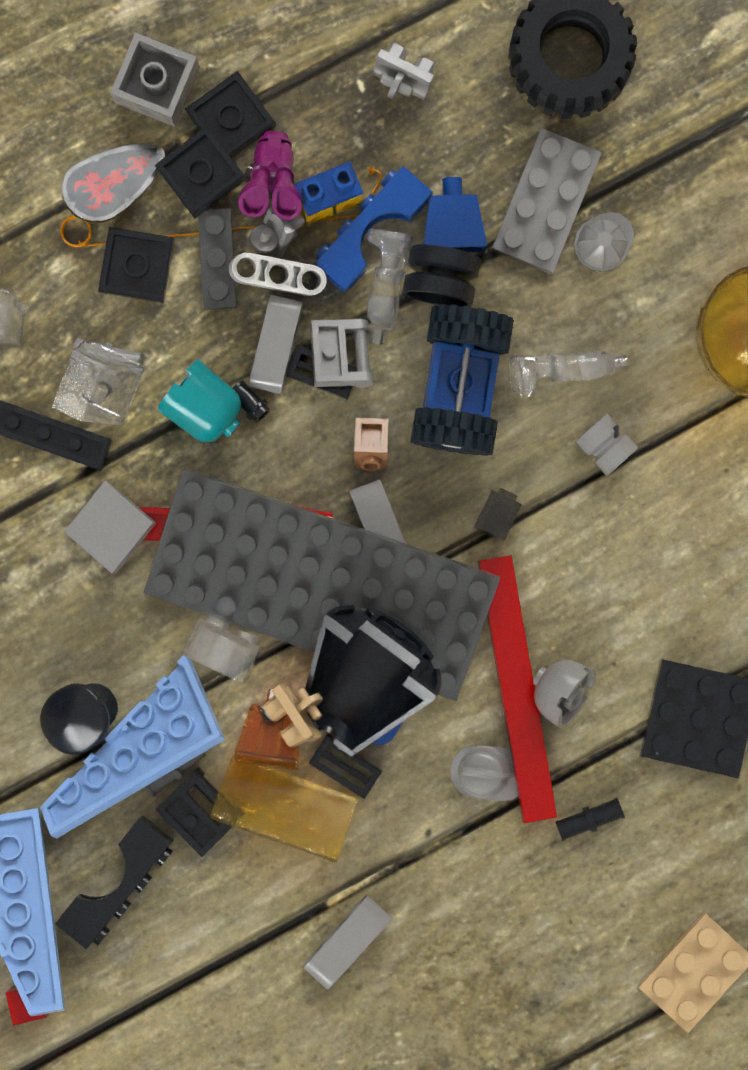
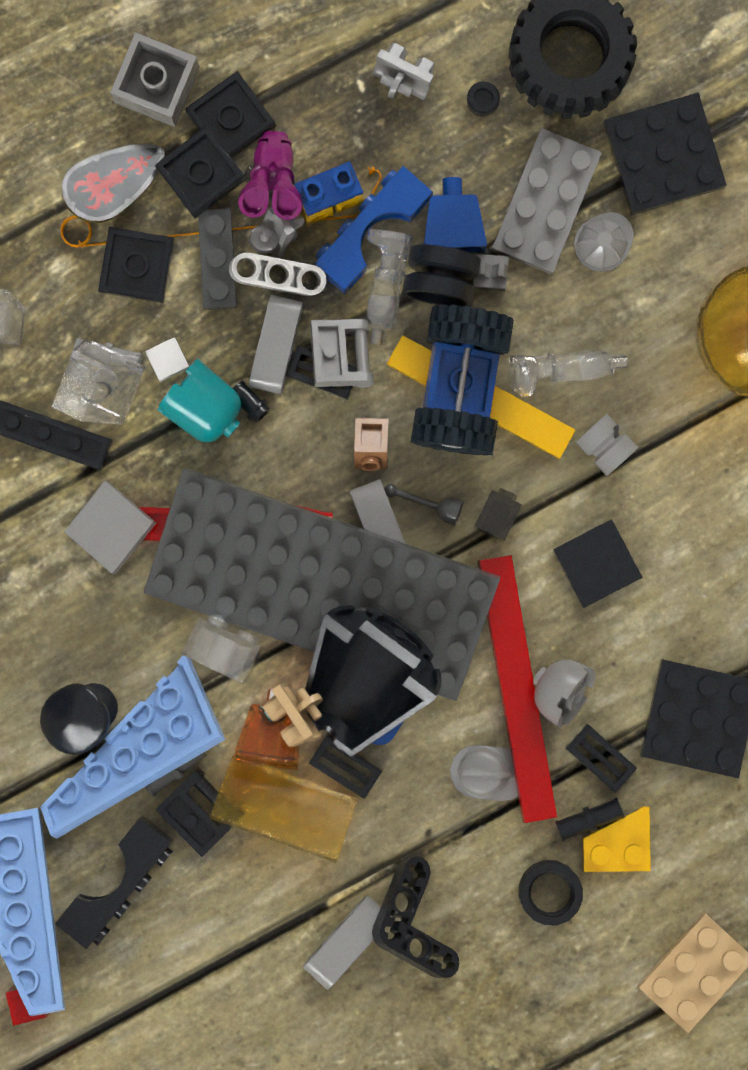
(167, 359): none -> white tile
(403, 931): none -> black beam
(447, 509): none -> dark grey hinge
(483, 99): none -> black tile
(492, 273): none -> light grey tile
(510, 412): none -> yellow tile
(560, 916): none -> black tyre
(579, 738): none -> black tile
(597, 563): none -> black tile
(619, 845): none -> yellow wing
(664, 153): none -> black plate

